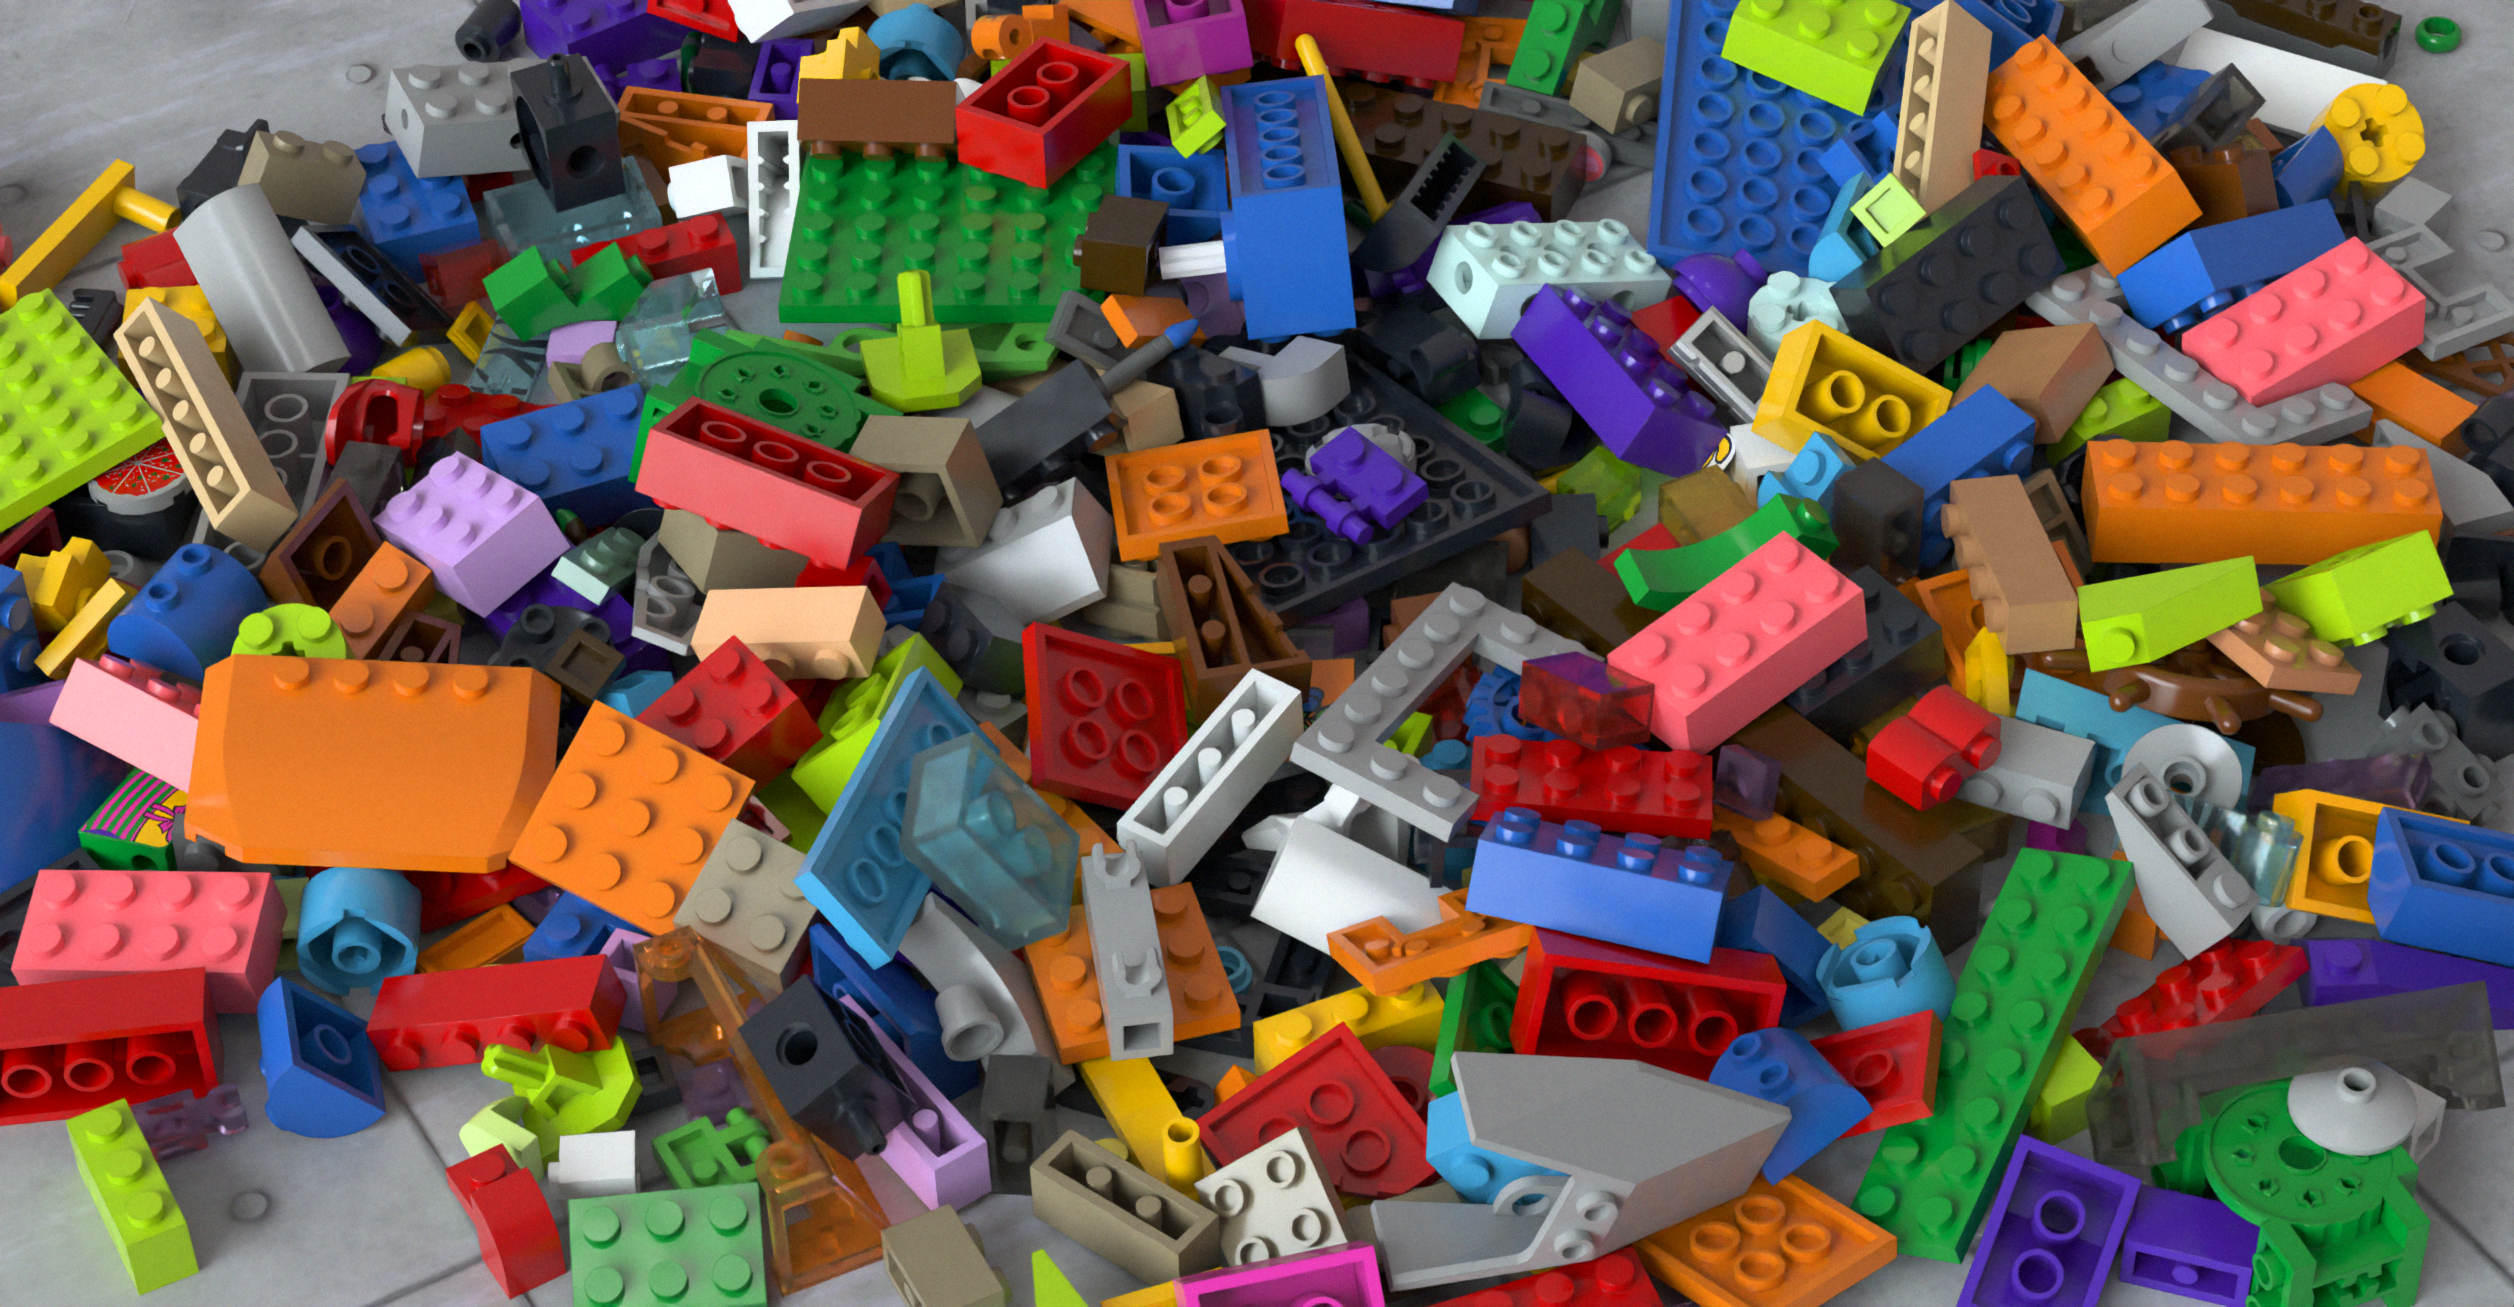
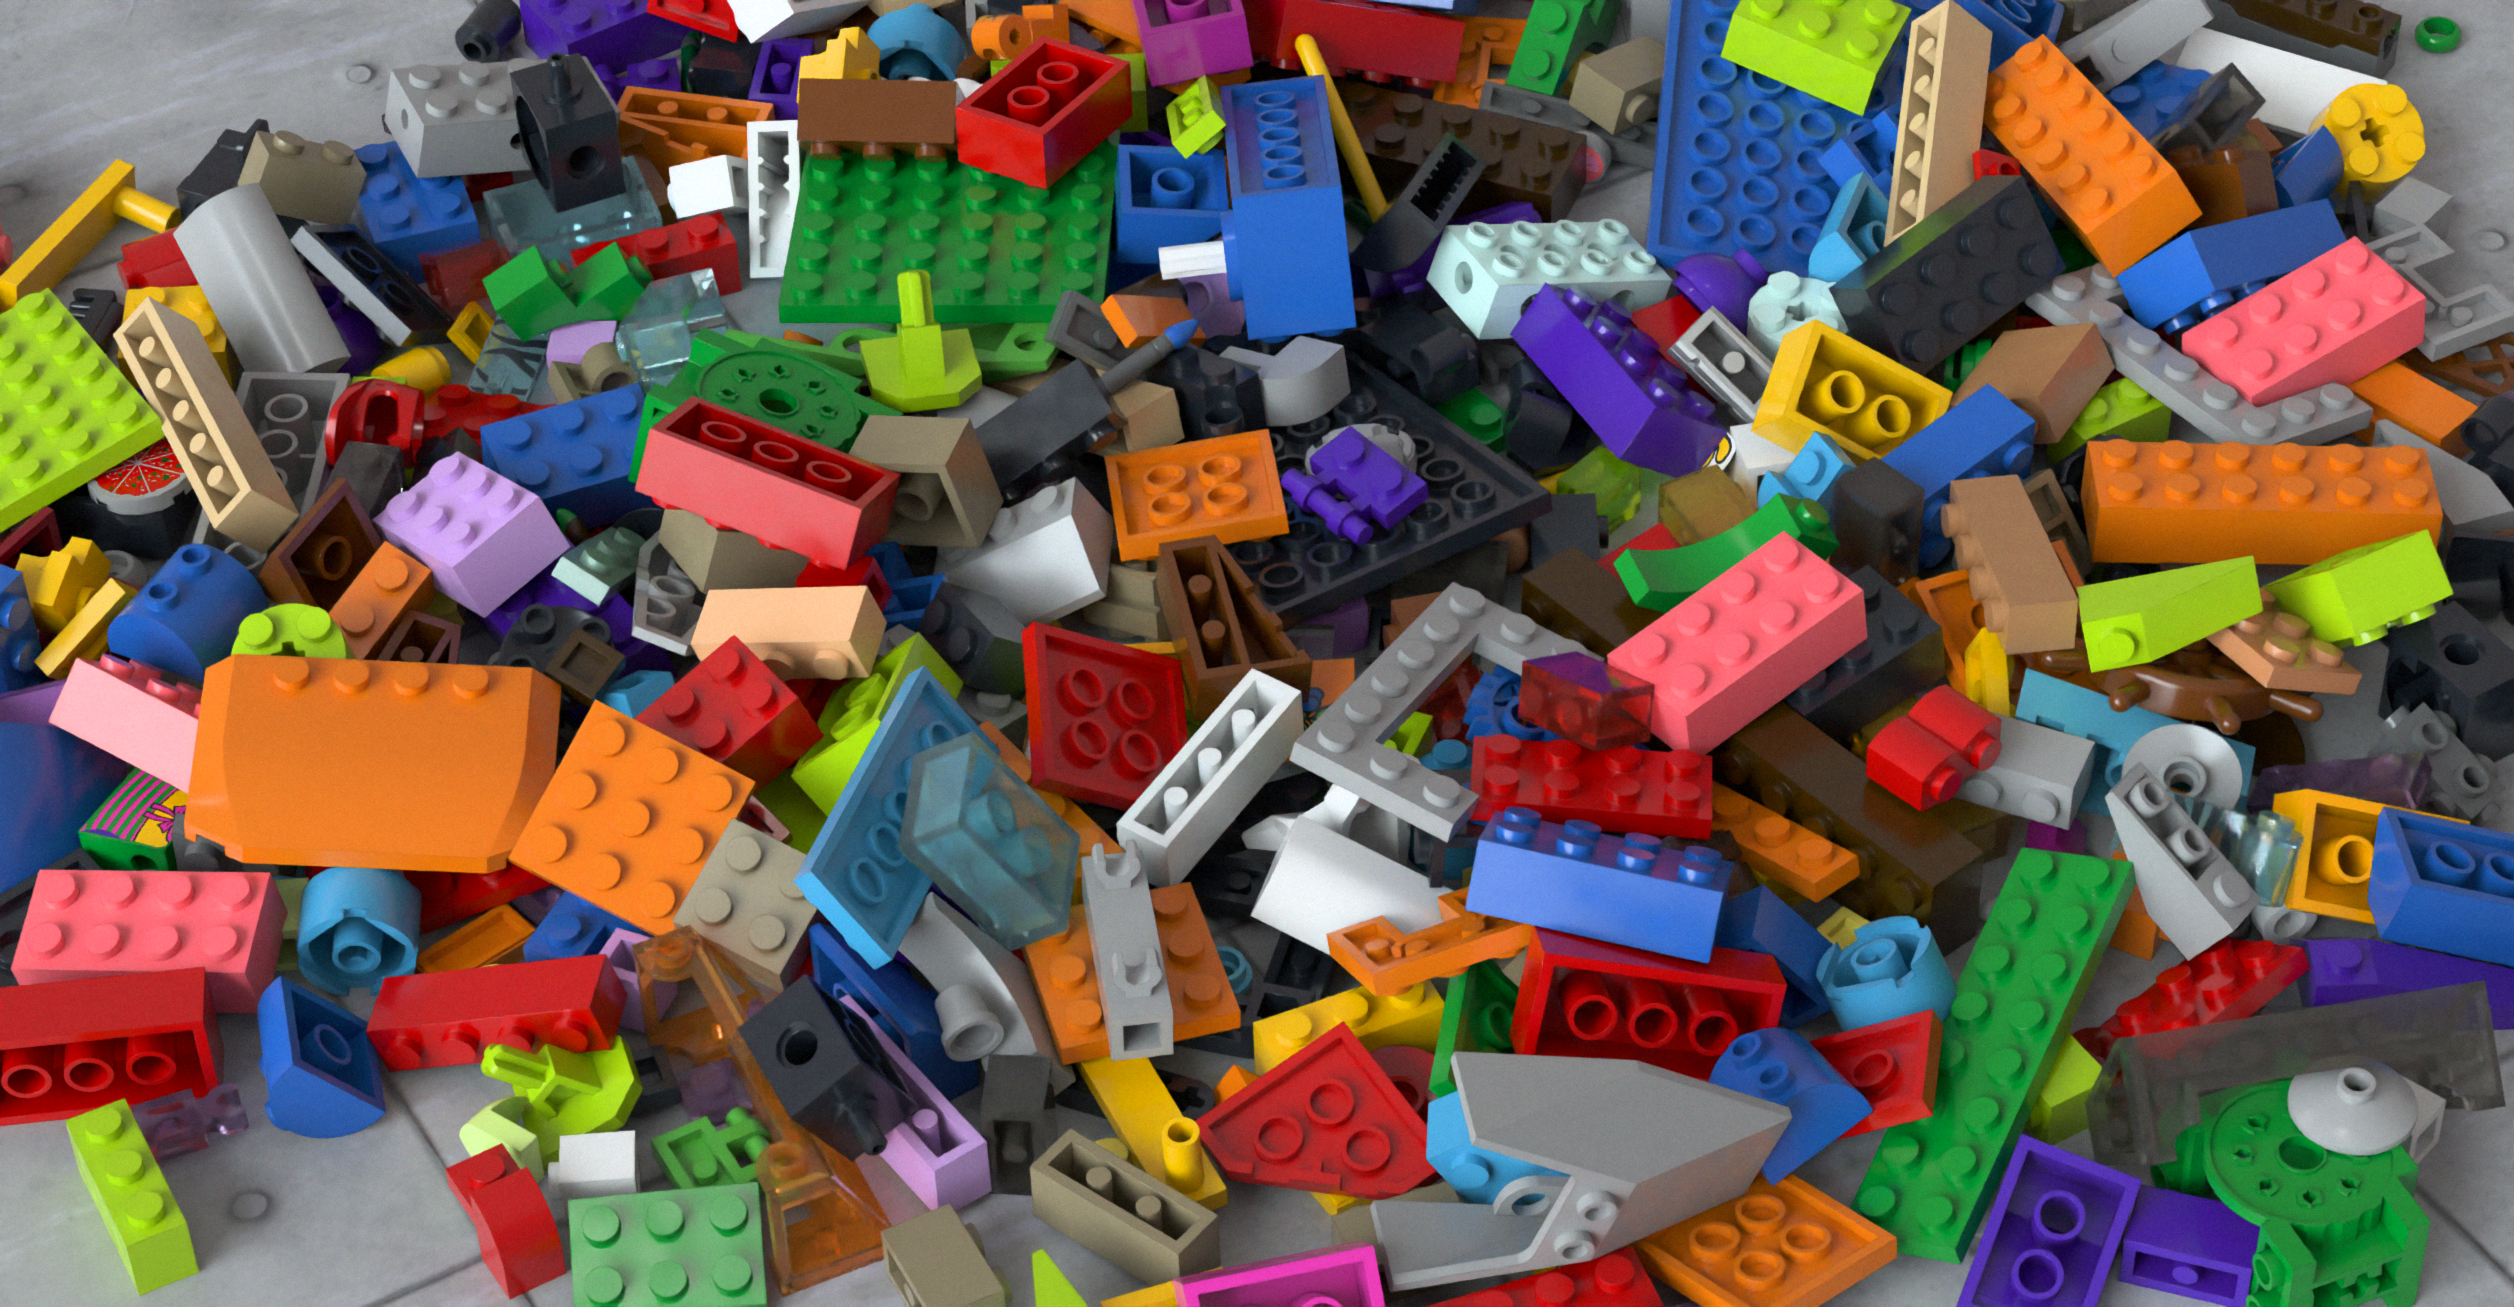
(1122, 245): dark brown brick -> none
(1276, 1201): plate -> none
(1746, 782): clear purple plate -> none
(1889, 210): plate -> none

